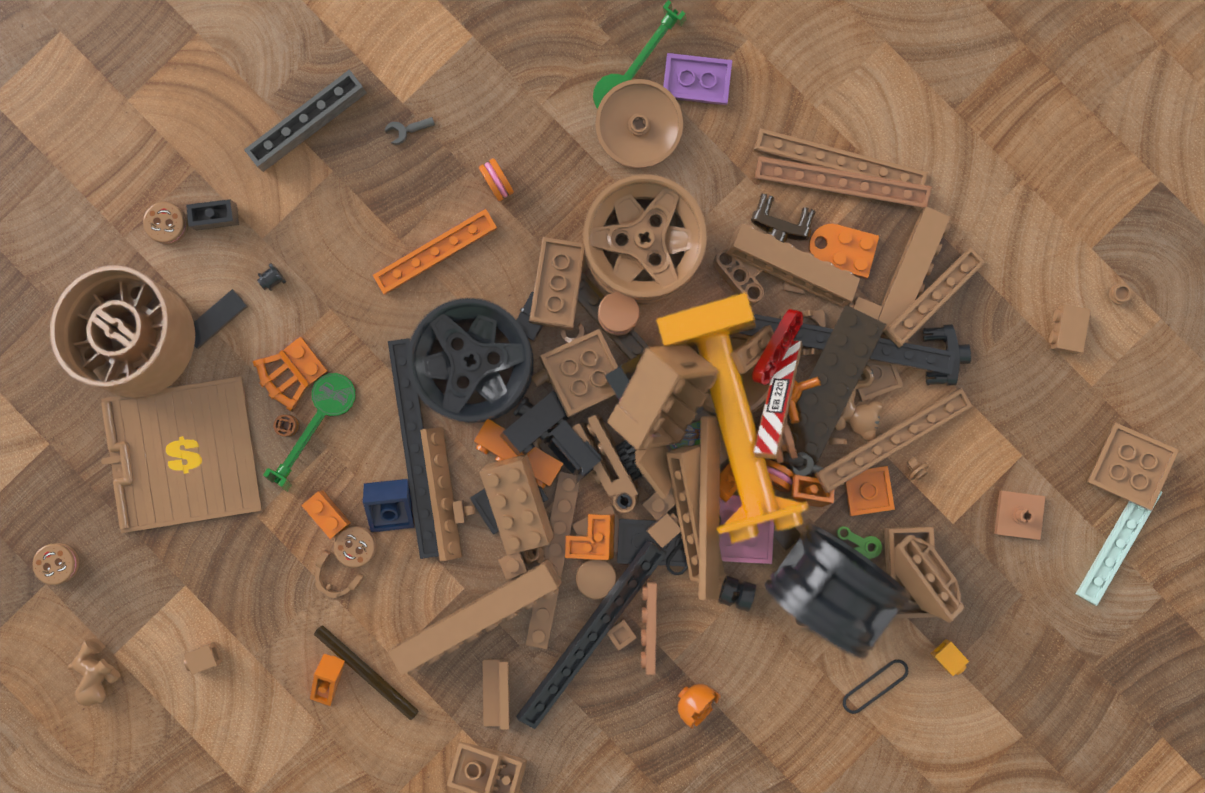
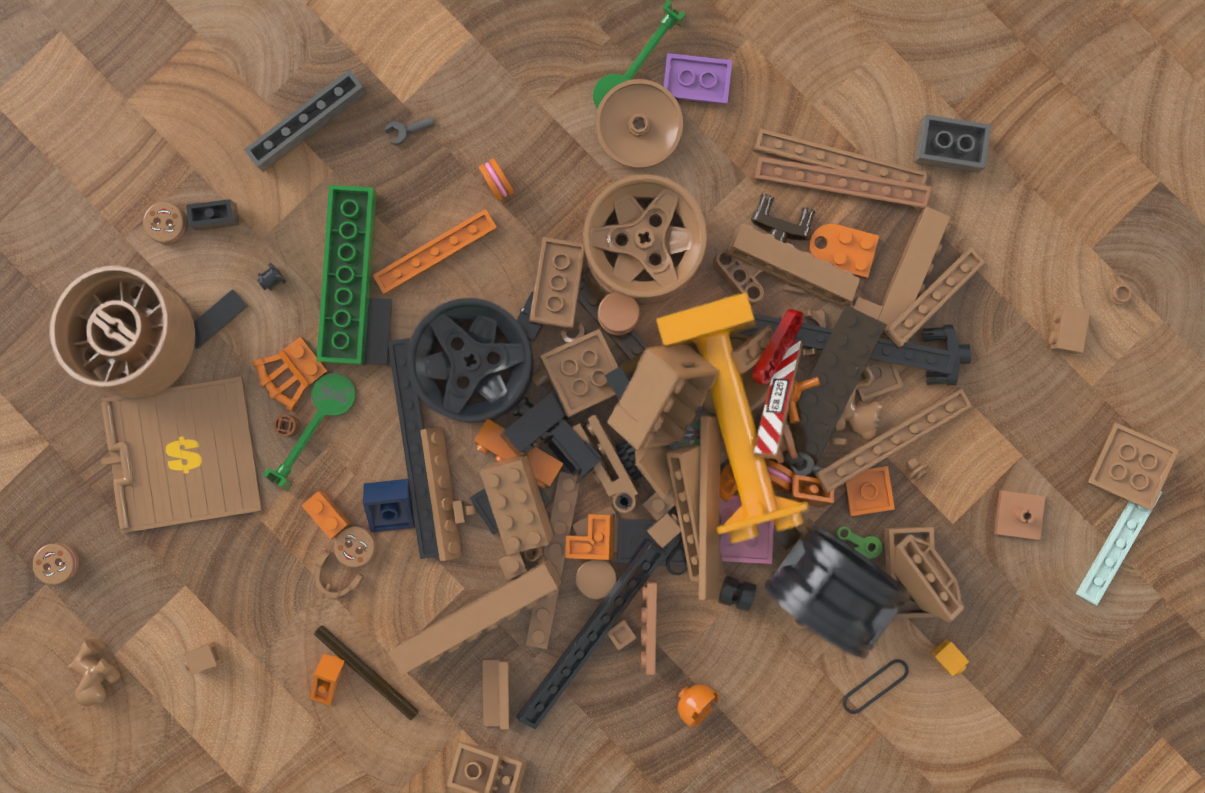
(346, 274): none -> green brick
(378, 331): none -> black tile
(952, 143): none -> dark grey brick

